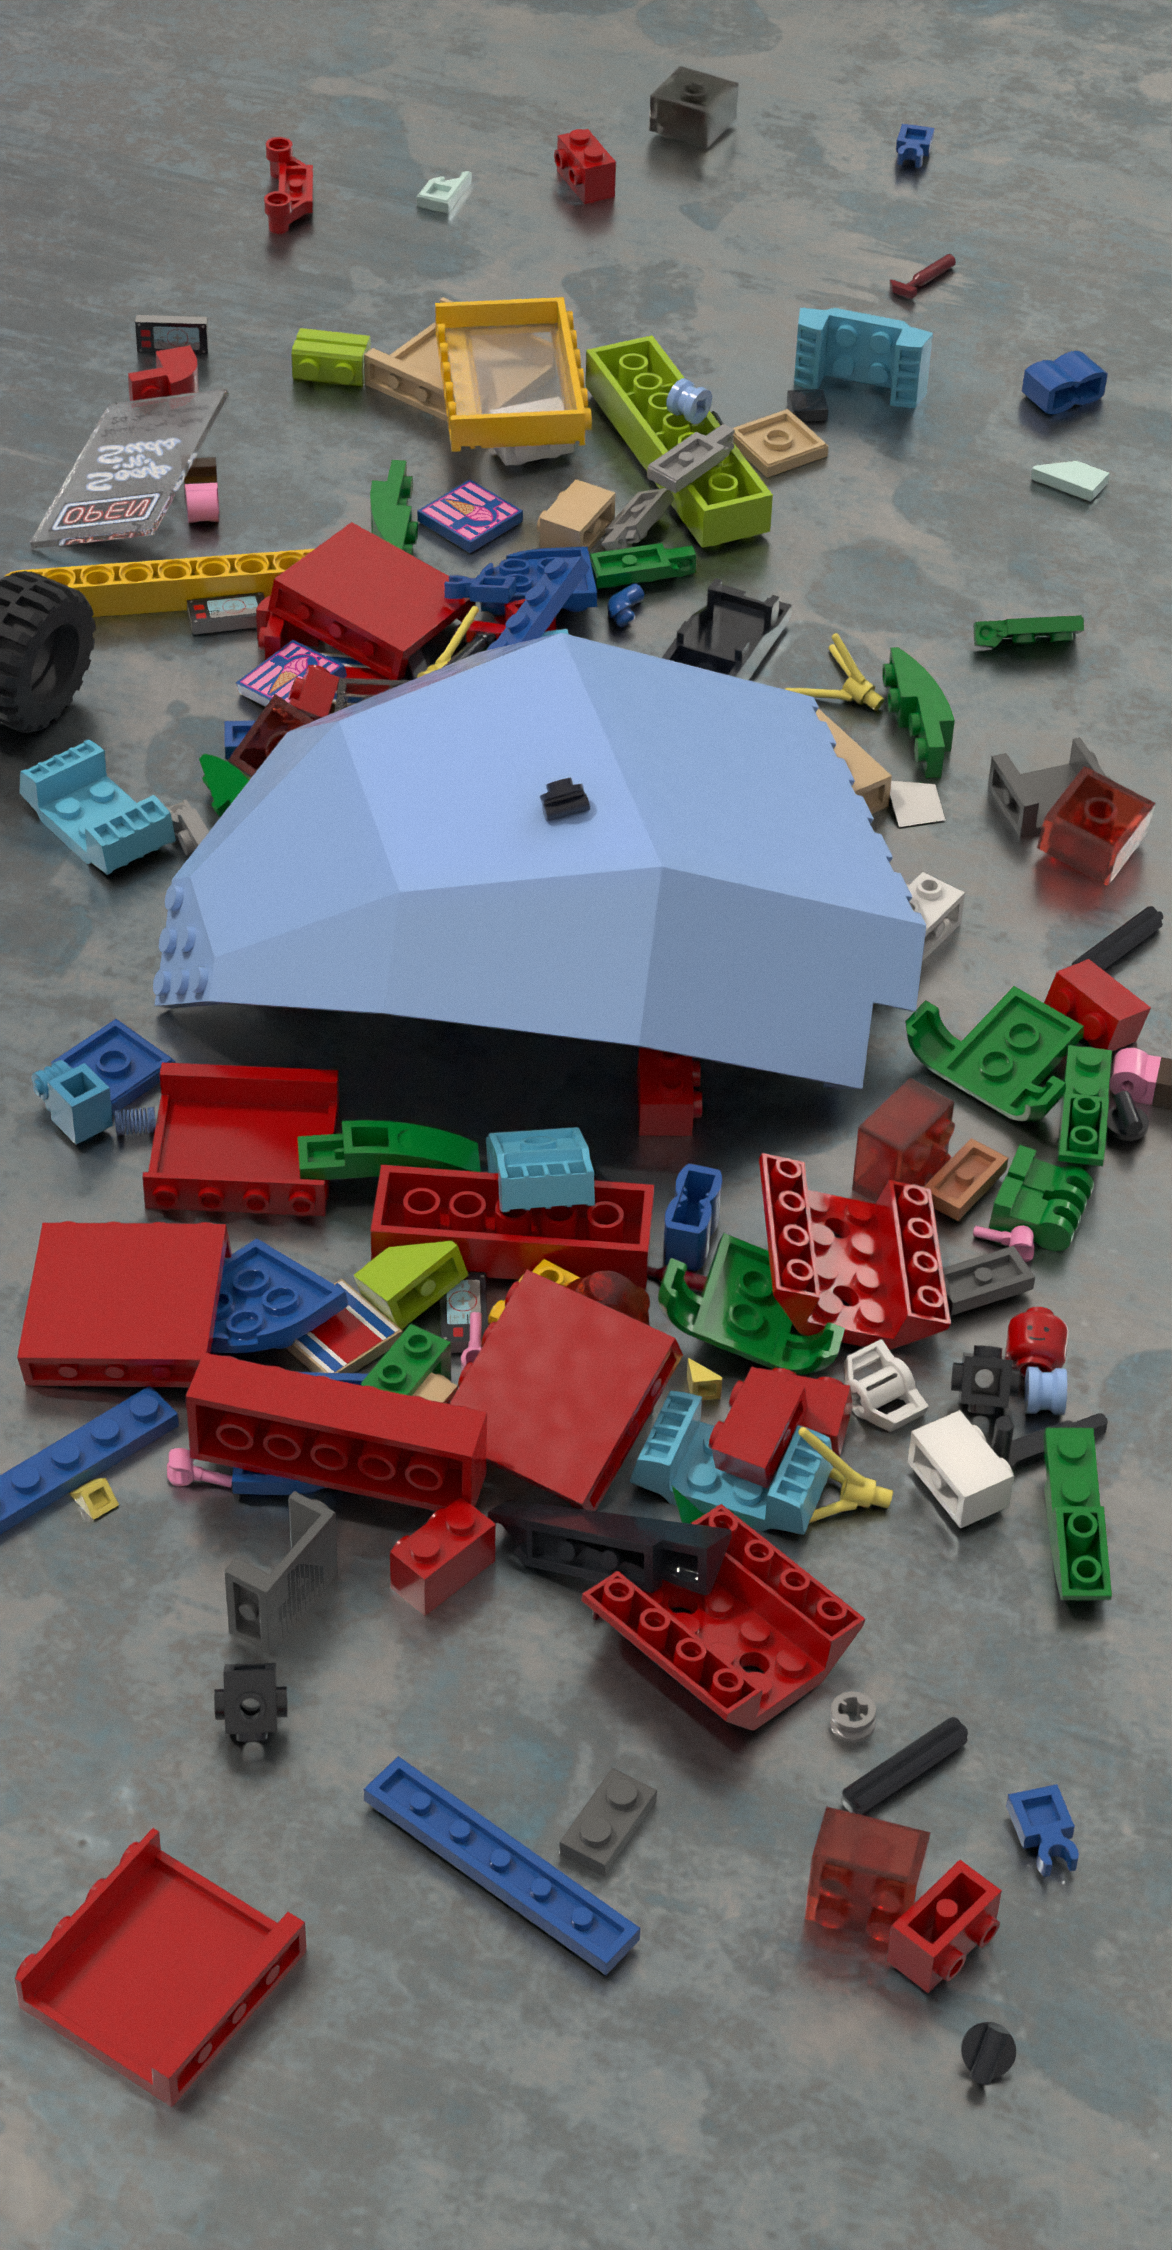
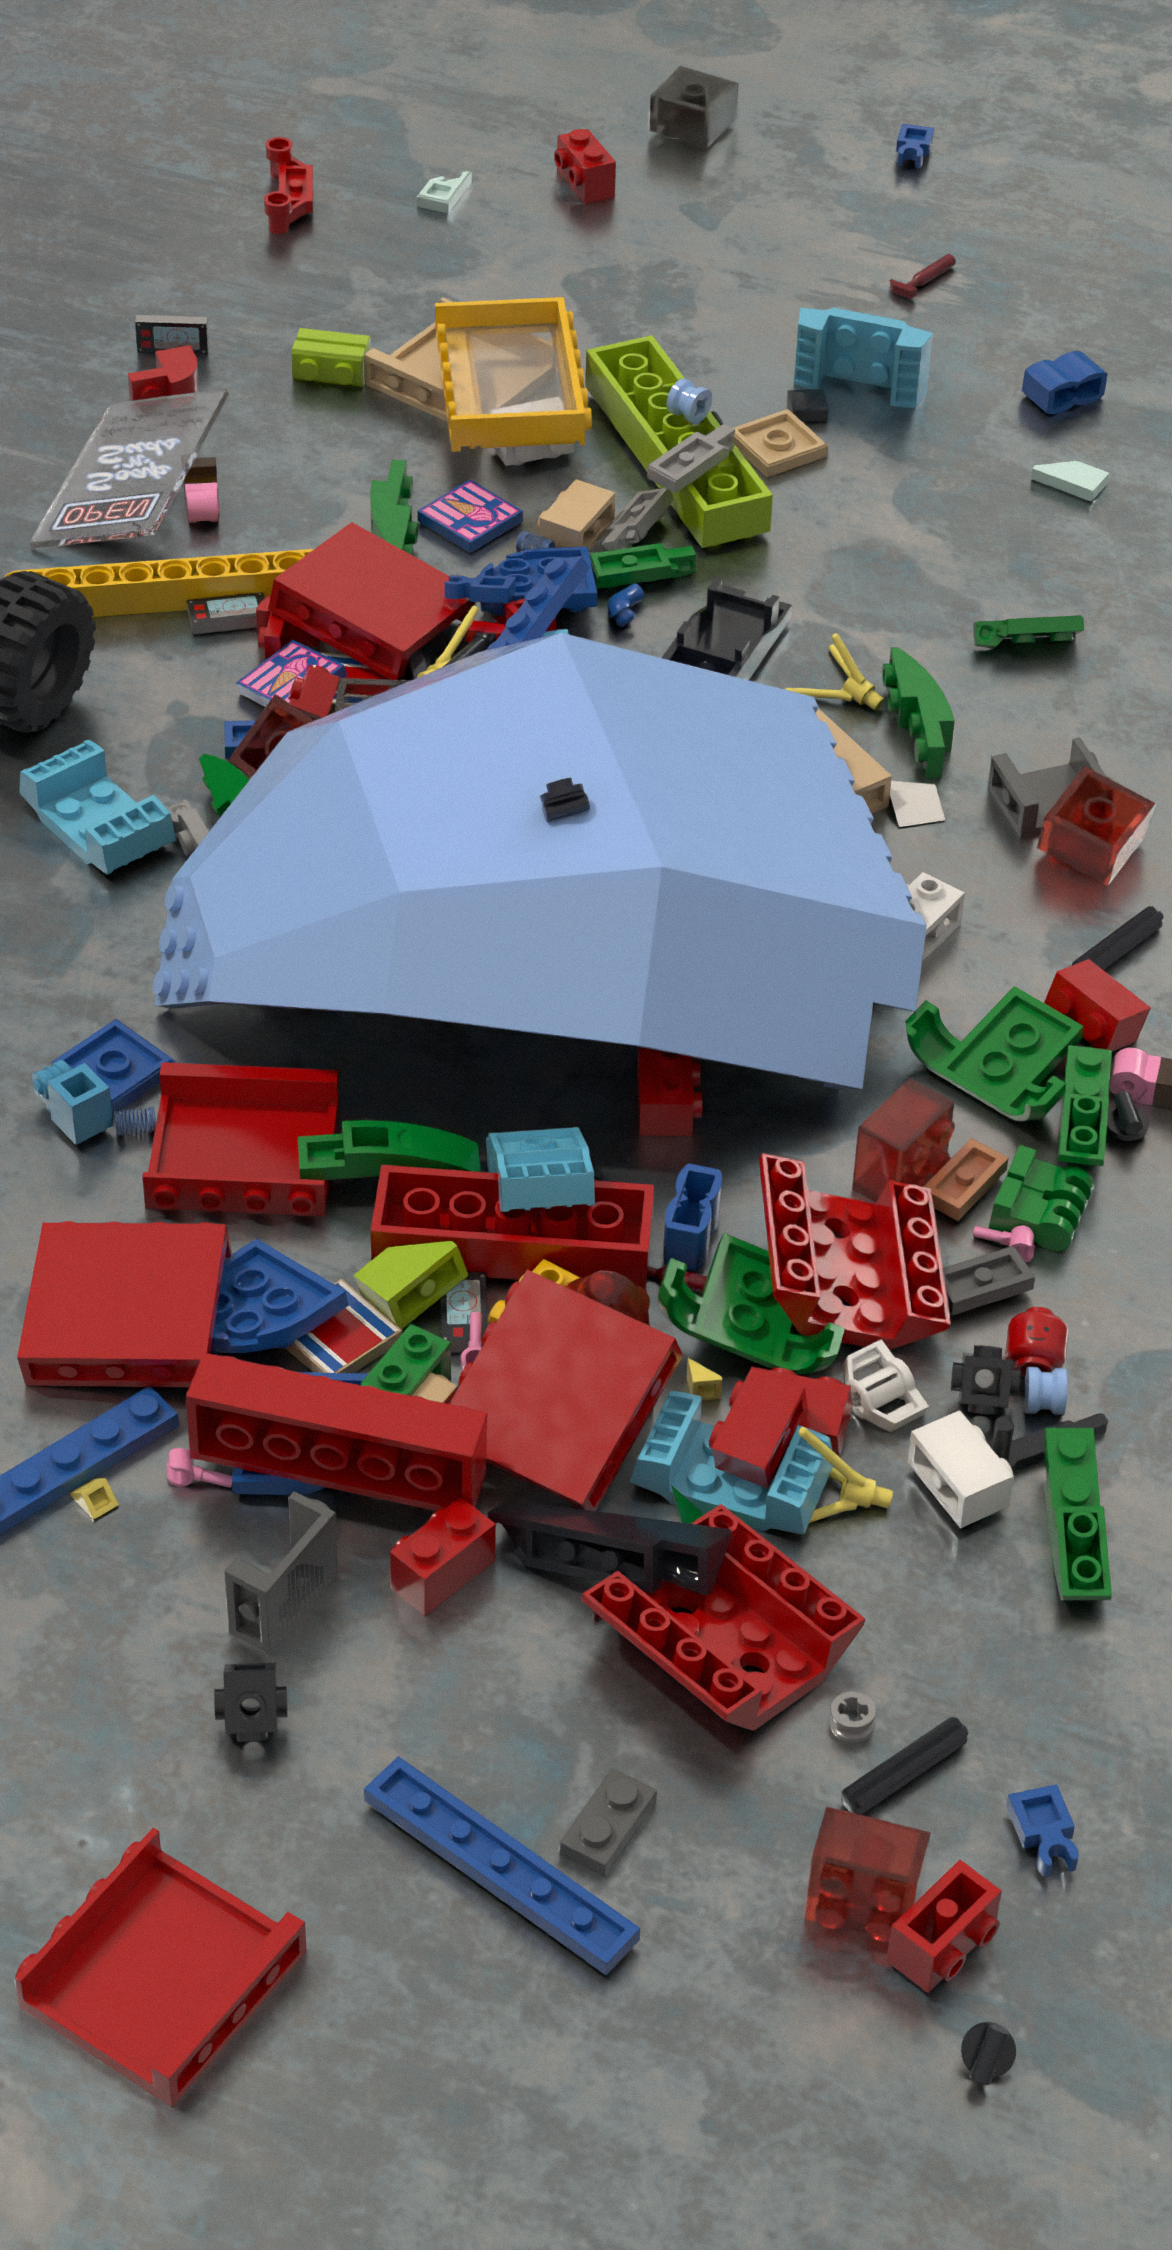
(524, 534): none -> medium blue piece

